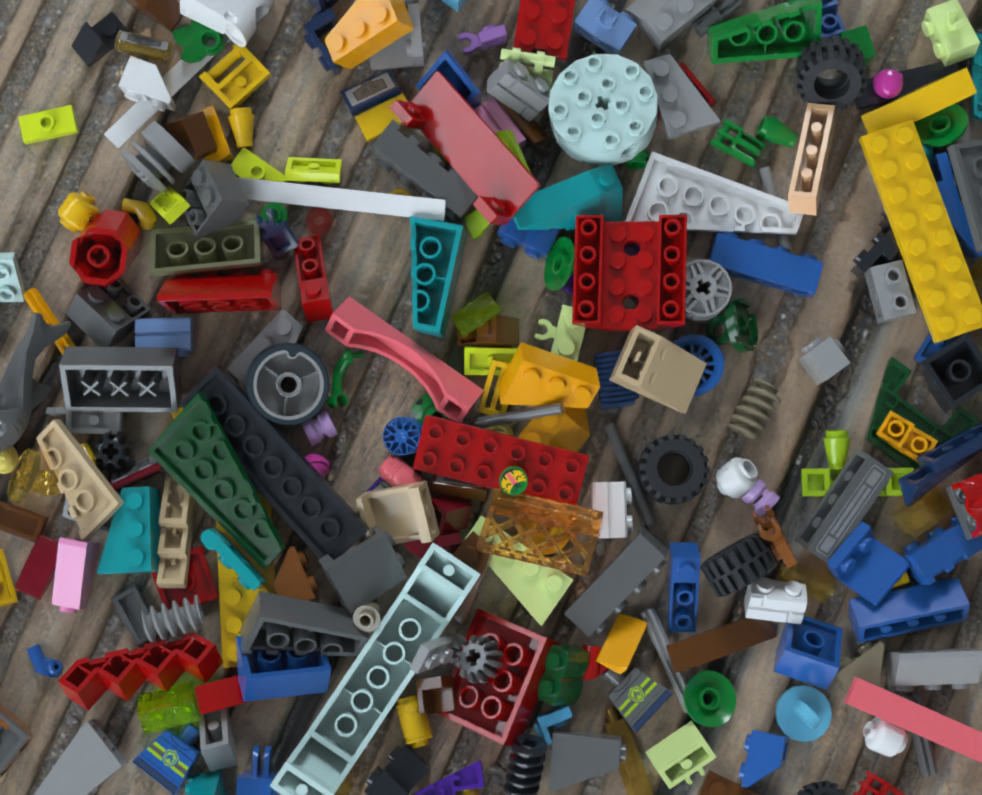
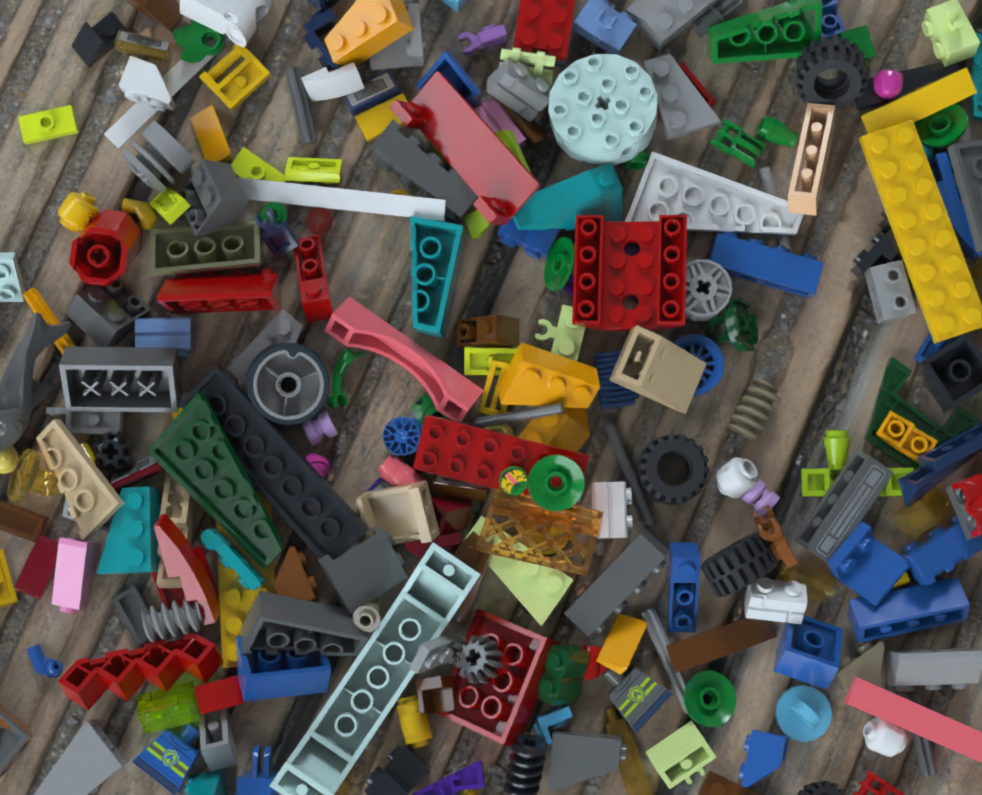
(184, 562): none -> slope
(193, 134): reddish brown slope -> none
(242, 126): yellow cone -> none
(301, 105): none -> dark grey axle
(334, 84): none -> white slope
(475, 314): clear neon green piece -> none
(551, 496): none -> green dish
(823, 359): light grey brick -> none

